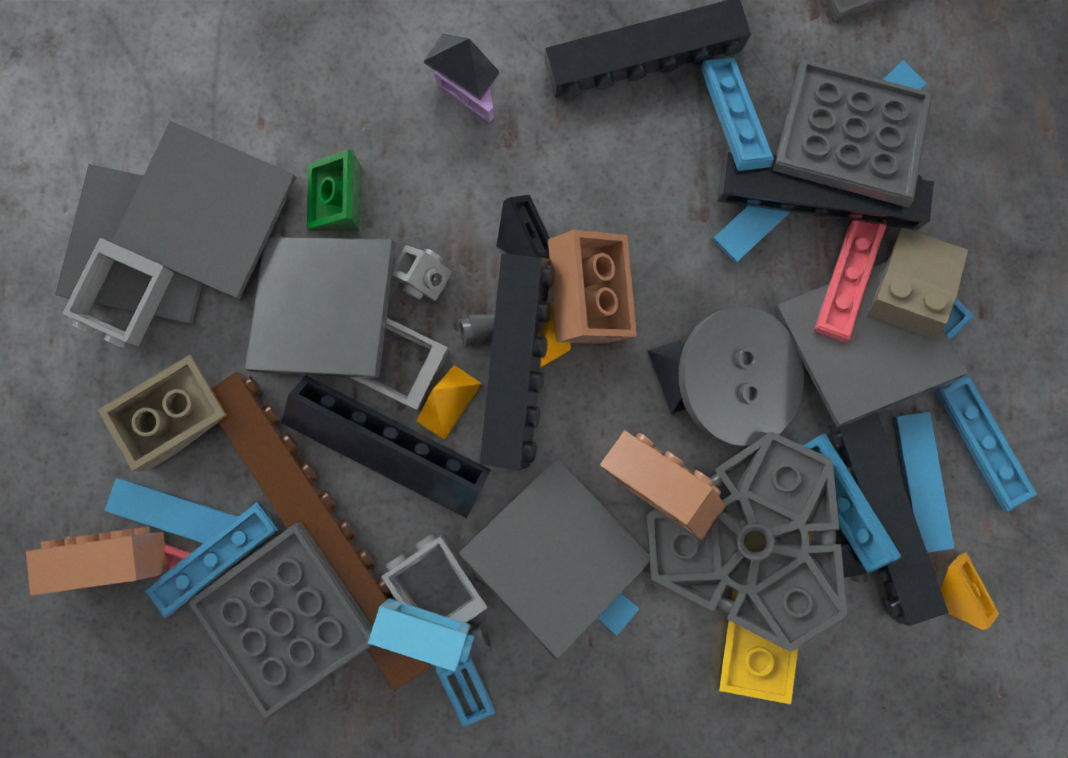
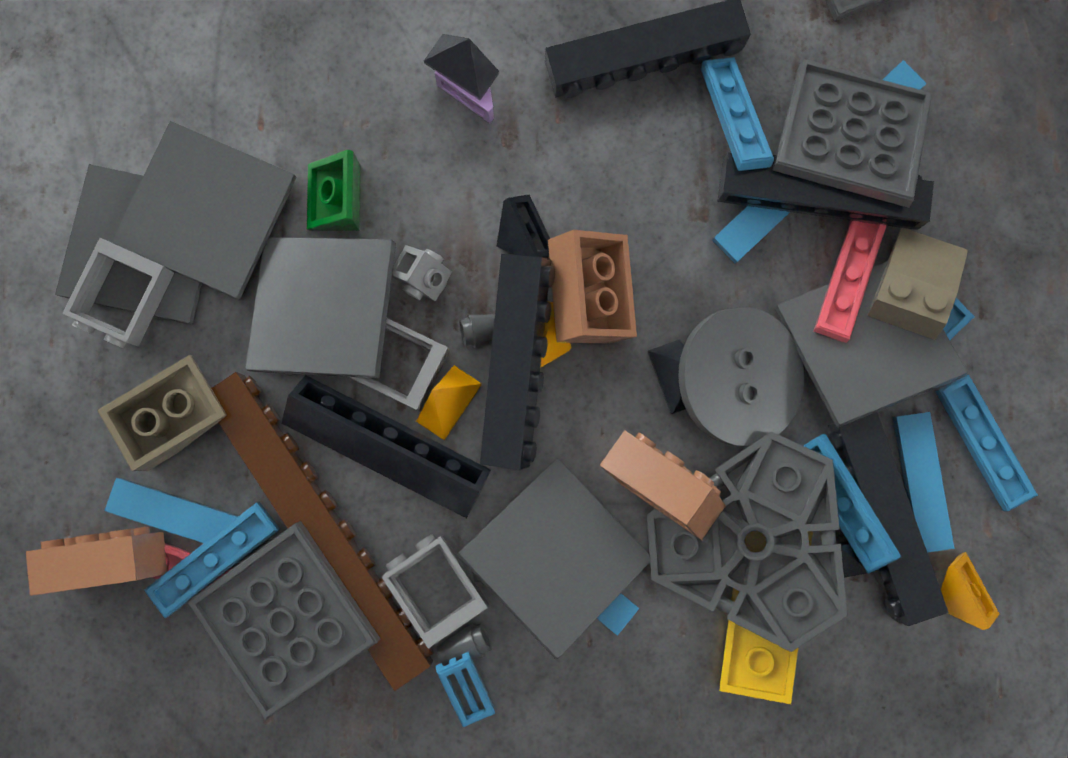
(421, 634): medium azure window -> none

